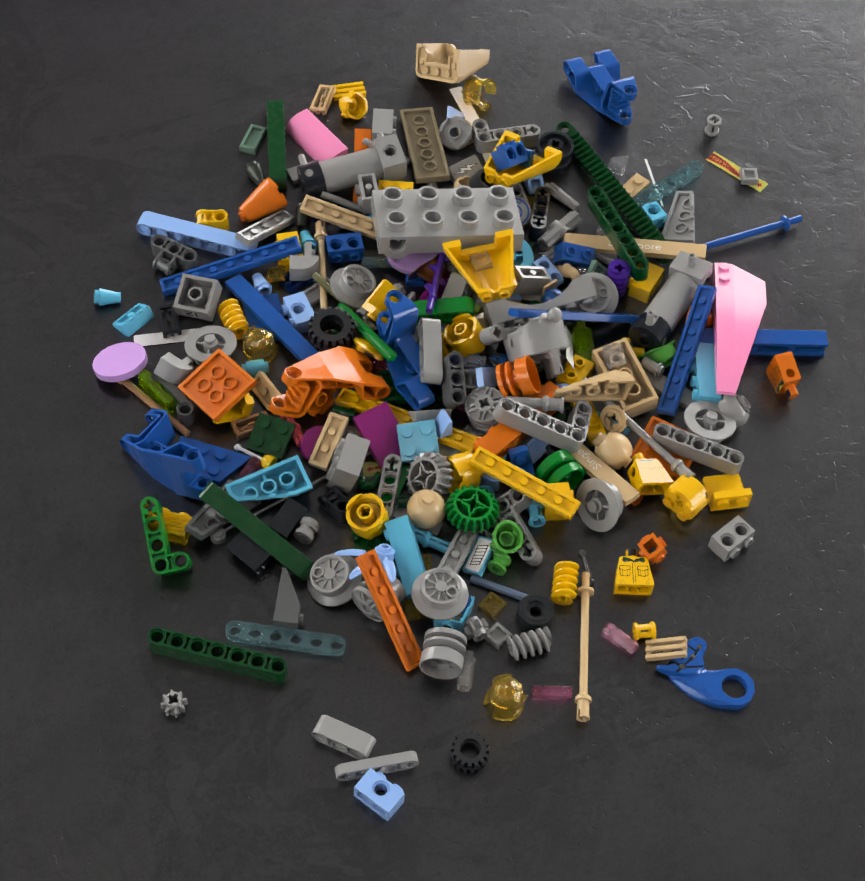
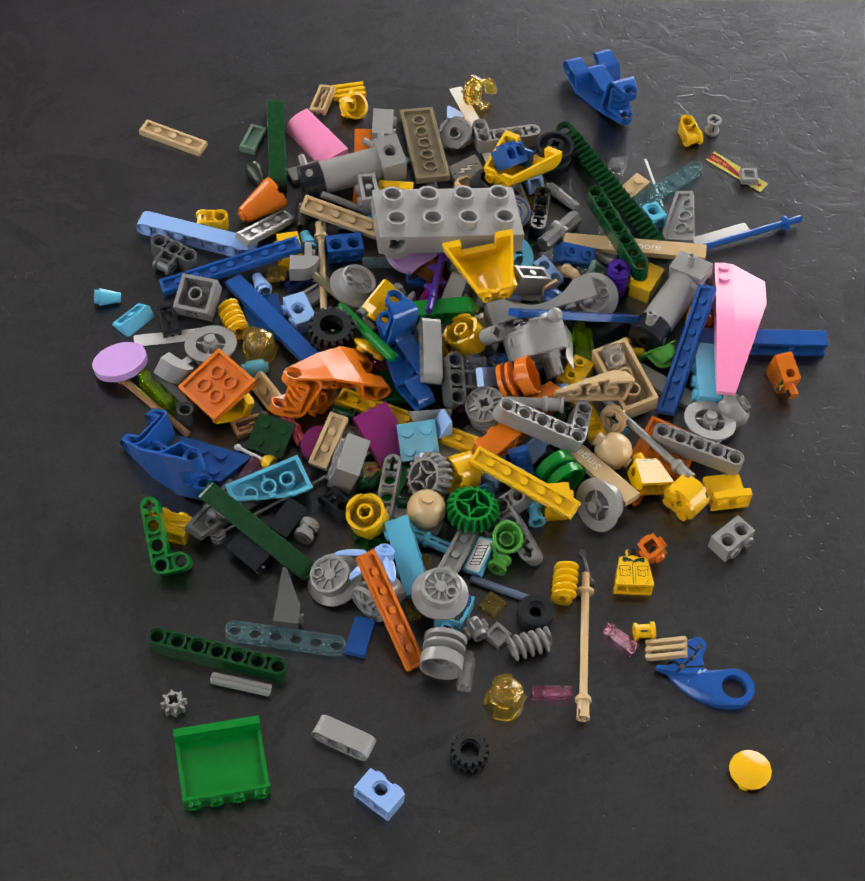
(173, 138): none -> tan tile
(221, 763): none -> green panel
(240, 684): none -> light grey axle
(360, 637): none -> blue tile
(384, 764): light grey beam -> none
(447, 63): tan windscreen -> none
(481, 261): clear tile -> none
(652, 366): light grey pin -> none
(689, 131): none -> yellow piece
(721, 233): none -> white sticker
(750, 770): none -> yellow dish

